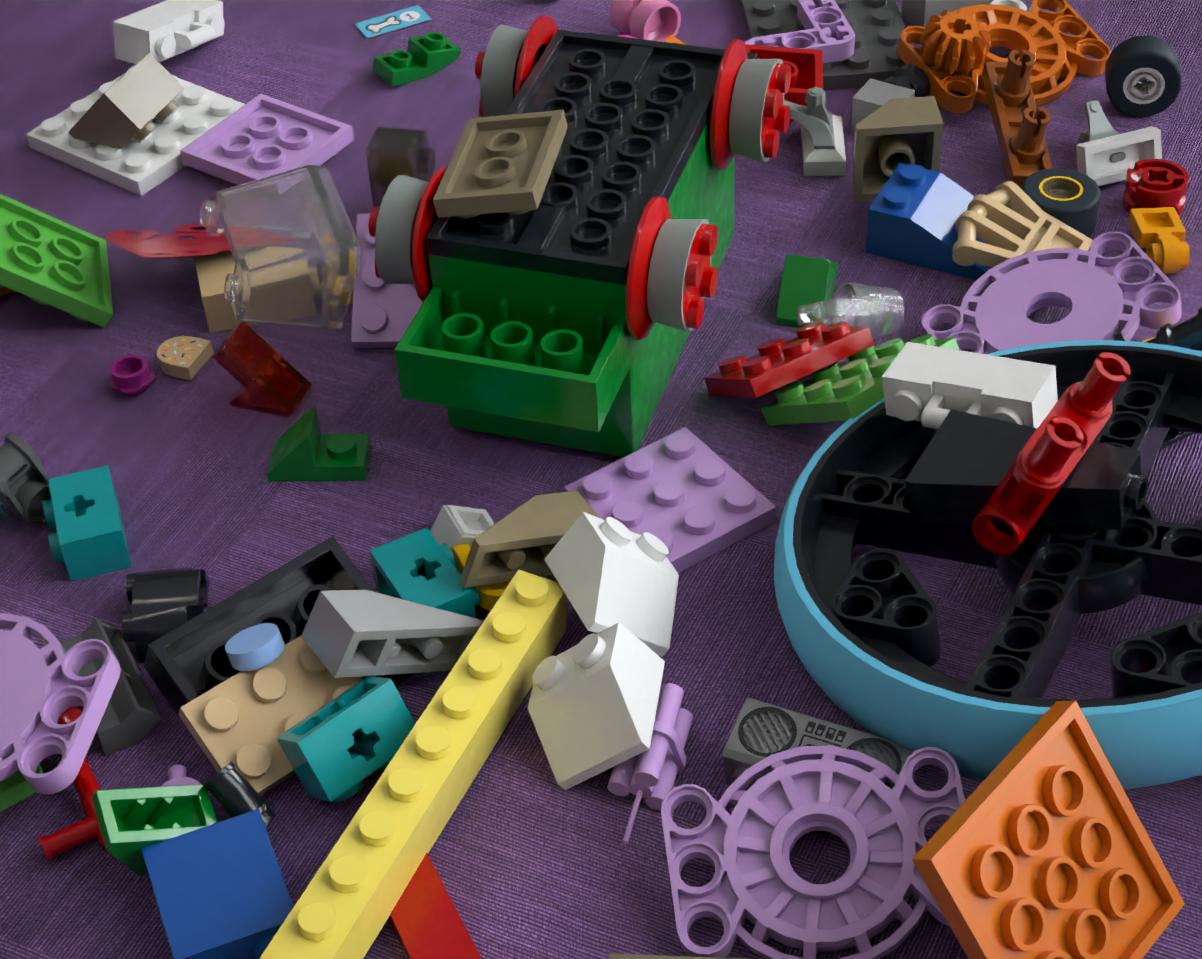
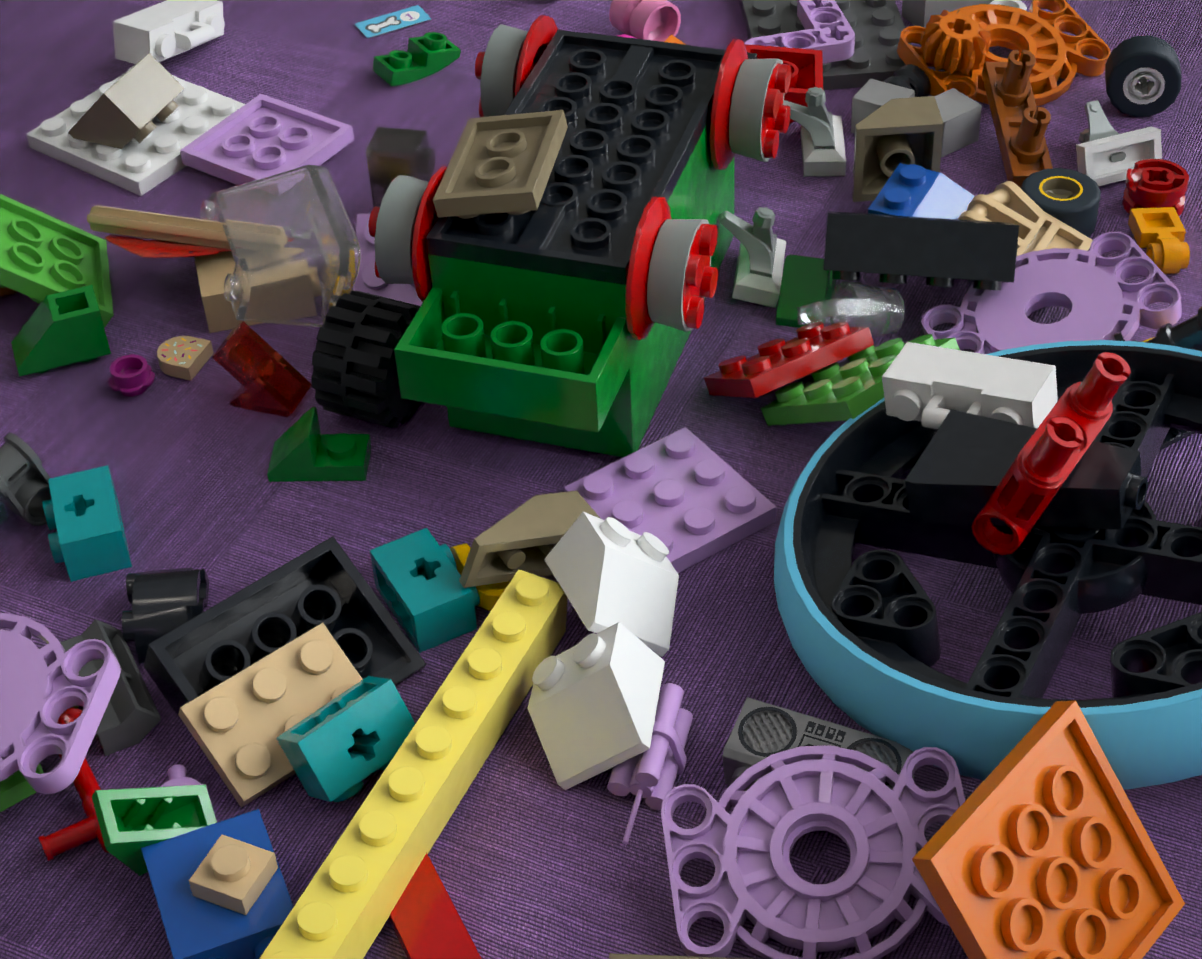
(61, 332): none -> green slope
(157, 226): none -> tan axle
(233, 874): none -> tan plate
(237, 794): black pin -> none
(255, 647): light blue tile -> none
(357, 359): none -> black wheel
(384, 635): light grey slope -> none
(460, 525): white slope -> none
(759, 257): none -> piece
(920, 247): none -> black slope
(960, 119): none -> light grey brick

